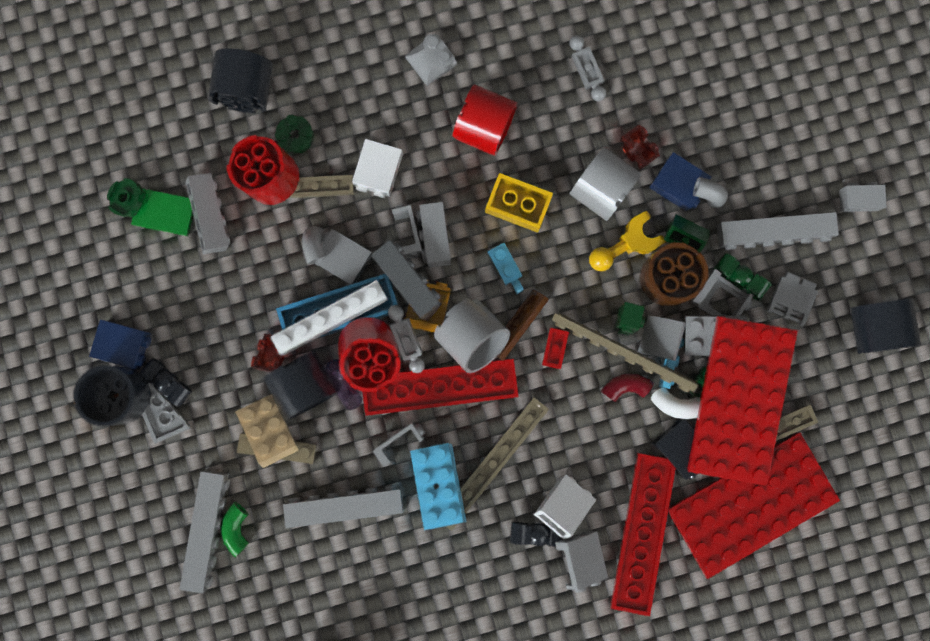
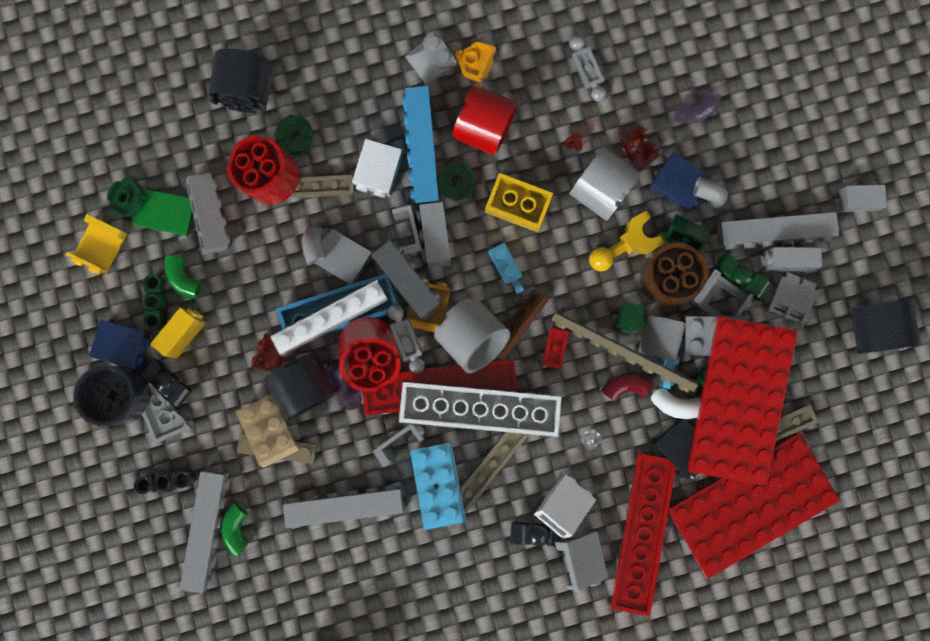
(98, 246): none -> yellow panel
(152, 293): none -> dark green piece
(156, 485): none -> black piece
(178, 332): none -> yellow brick
(179, 280): none -> green cylinder
(421, 146): none -> dark azure brick
(467, 181): none -> dark green plate
(476, 60): none -> light orange plate
(480, 409): none -> white brick
(577, 142): none -> clear red tile
(591, 440): none -> clear tile
(700, 111): none -> clear purple cylinder
(791, 259): none -> light grey brick

